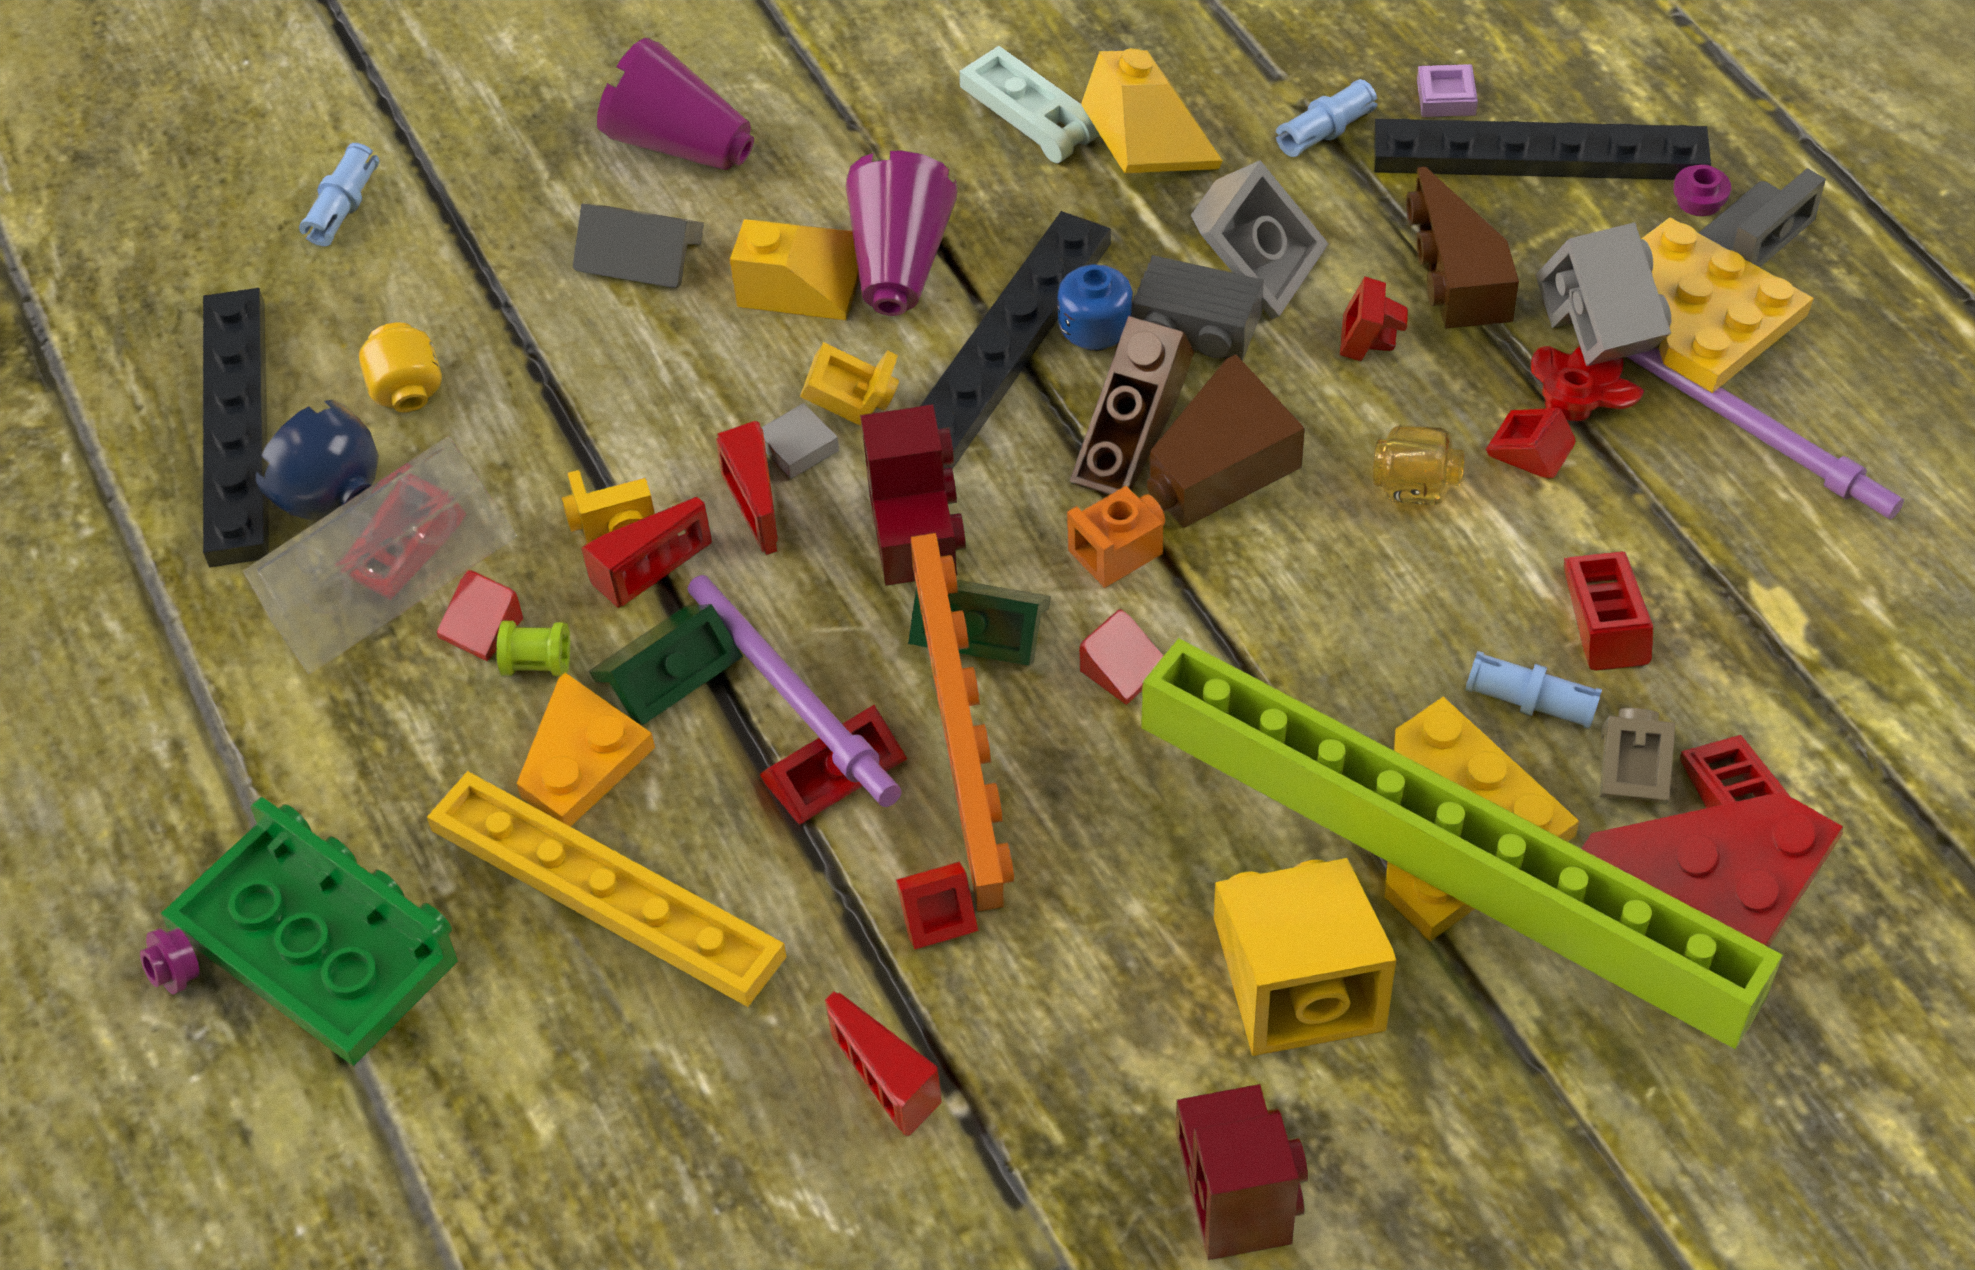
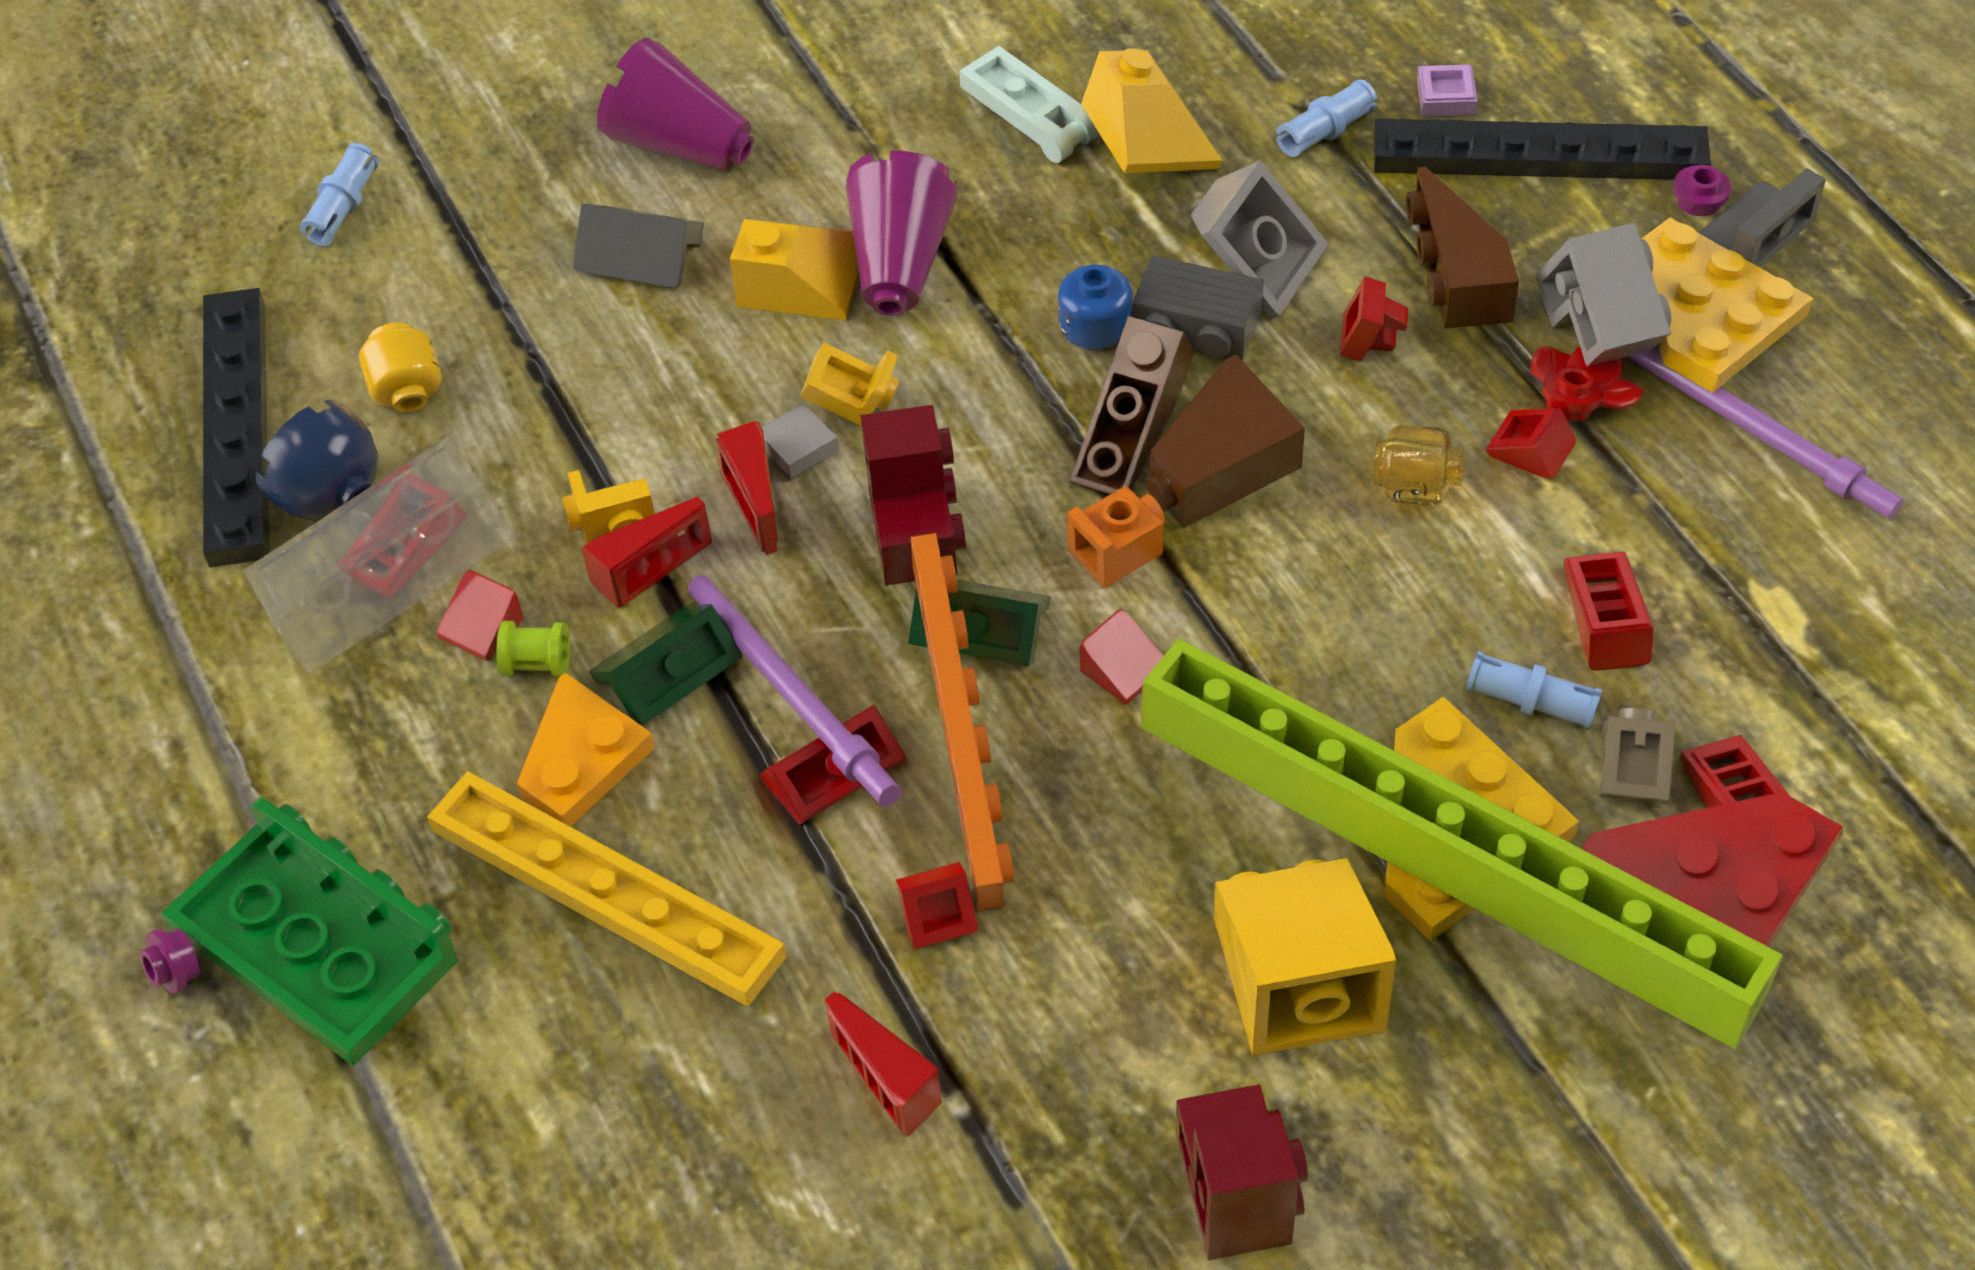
(1012, 329): black plate -> none

